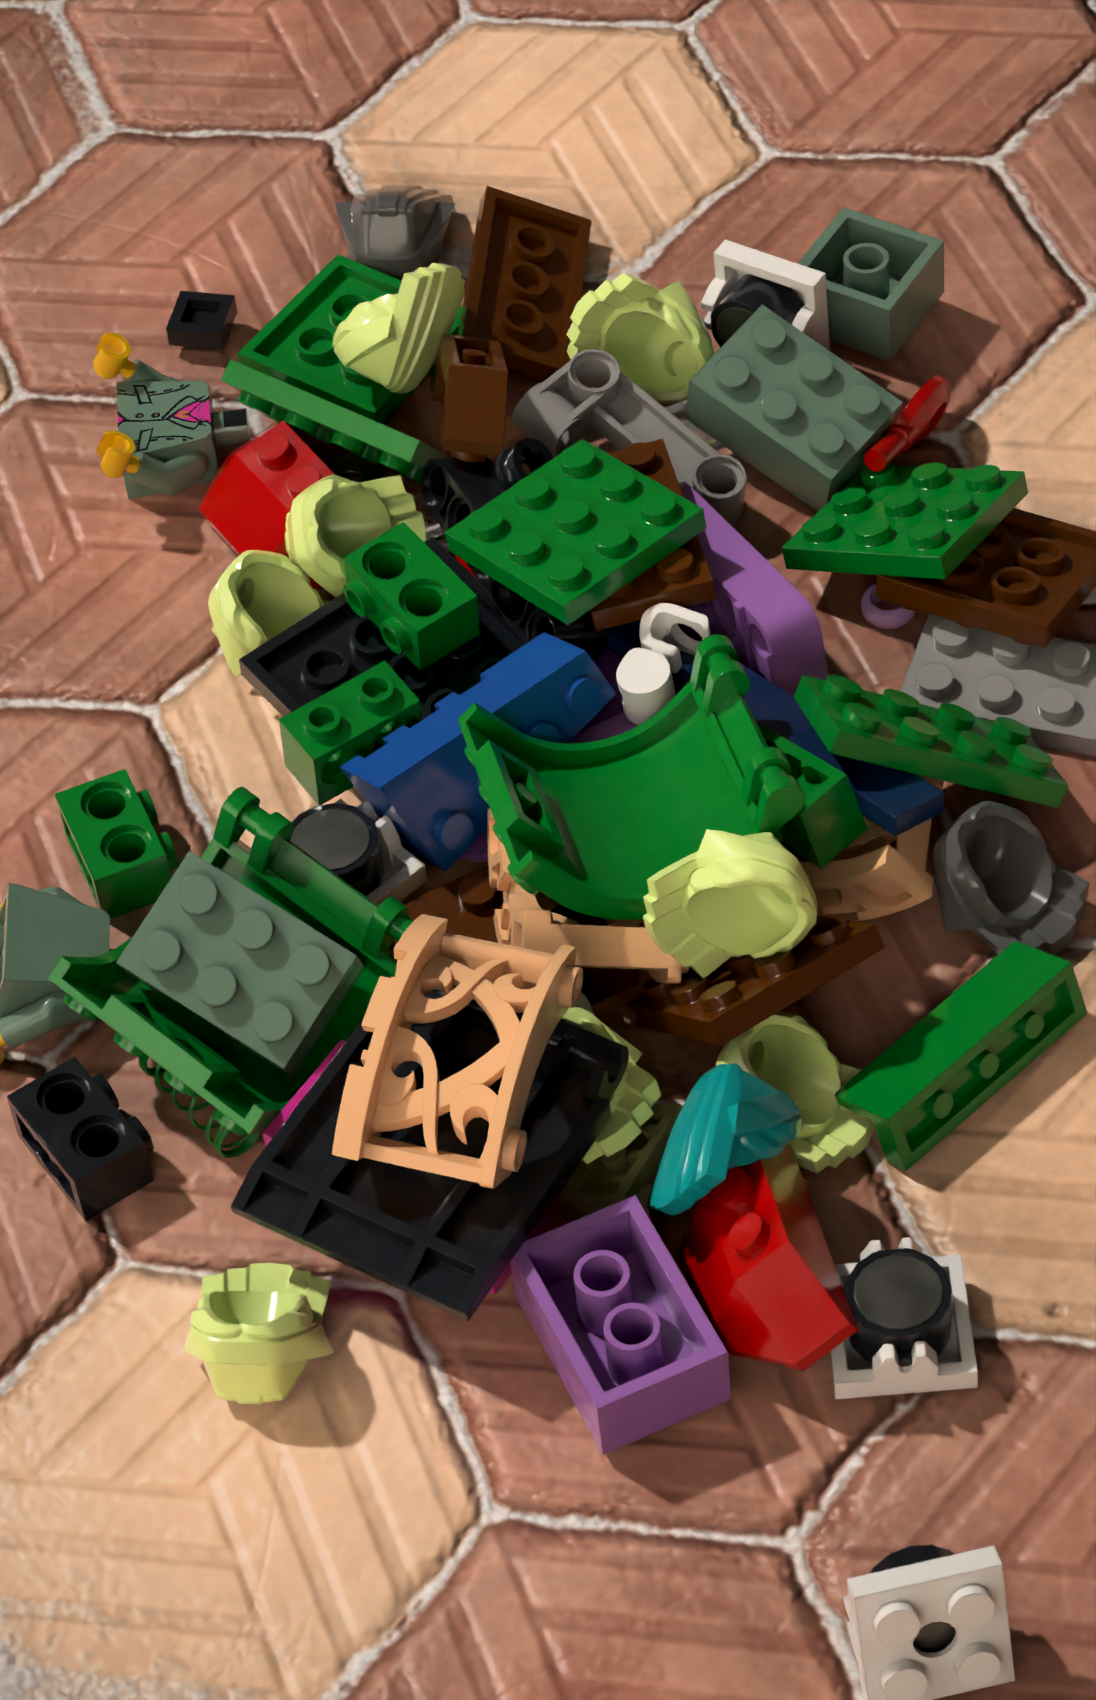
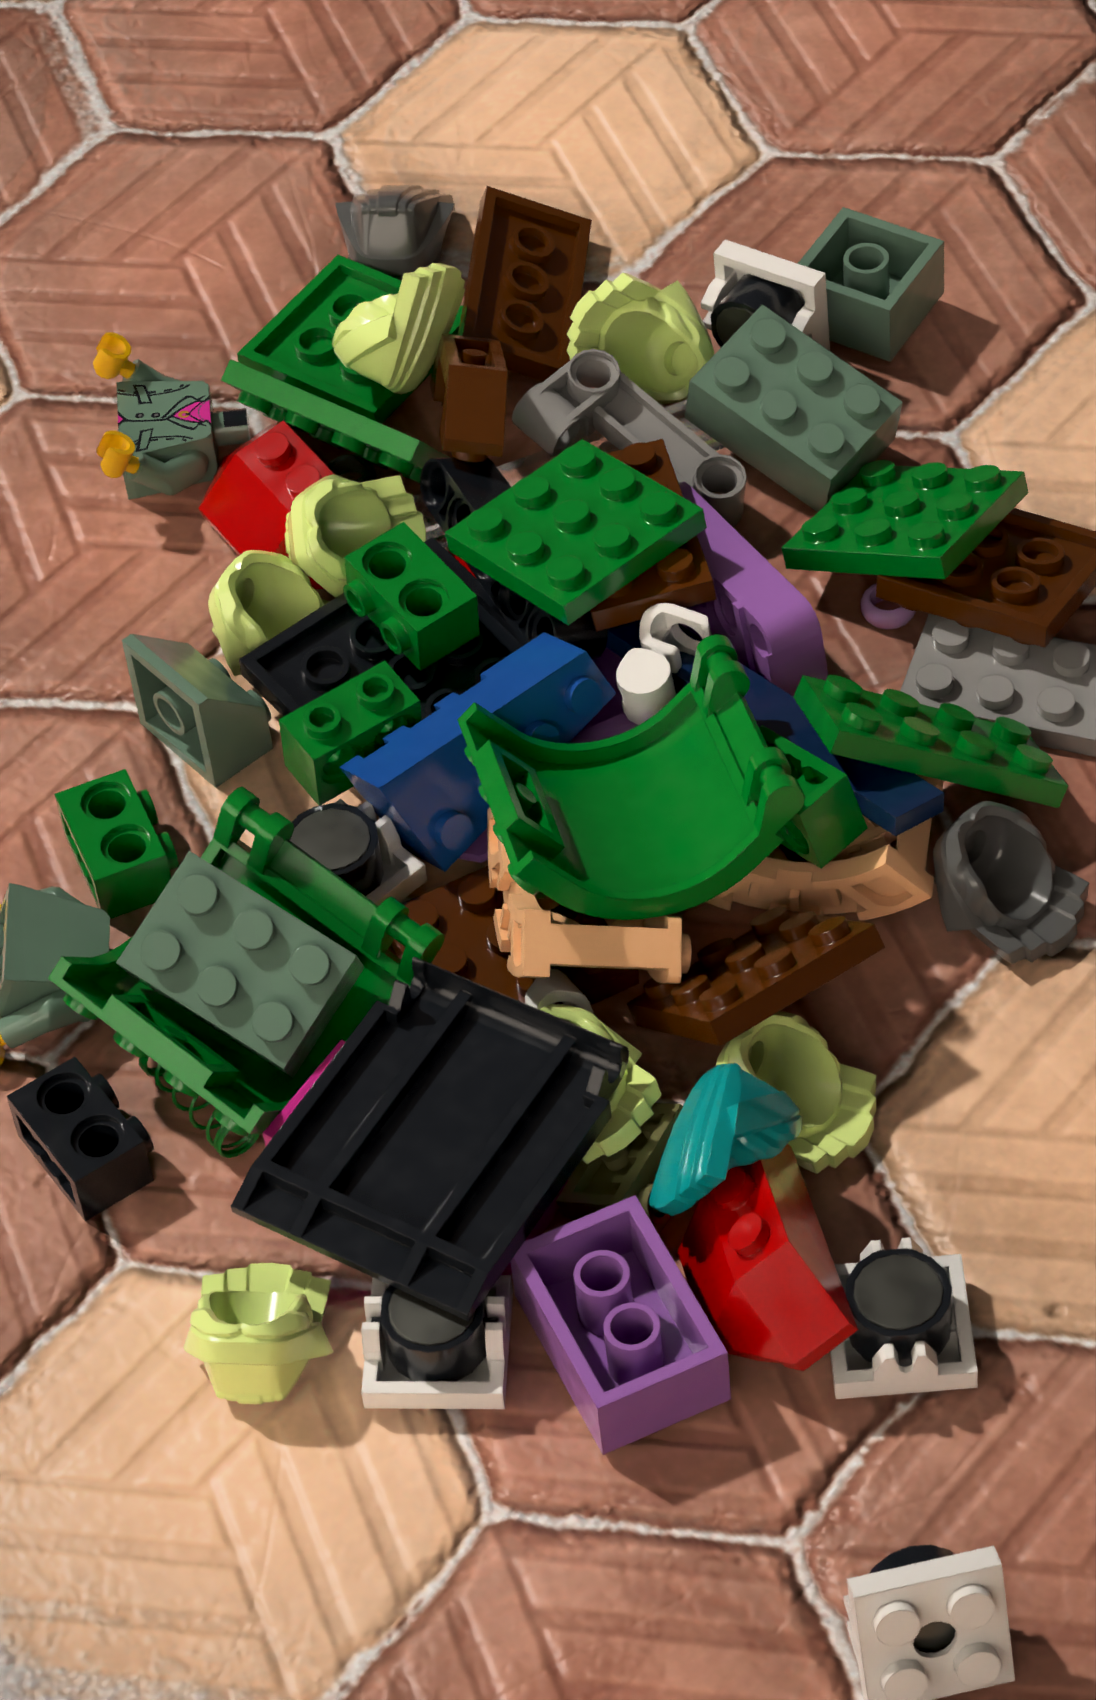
(196, 707): none -> sand green slope
(201, 320): black plate -> none
(380, 1101): light nougat fence -> none
(431, 1357): none -> piece
(509, 461): black bush -> none
(730, 901): yellowish green hair -> none
(913, 424): red piece -> none
(965, 1051): green panel -> none

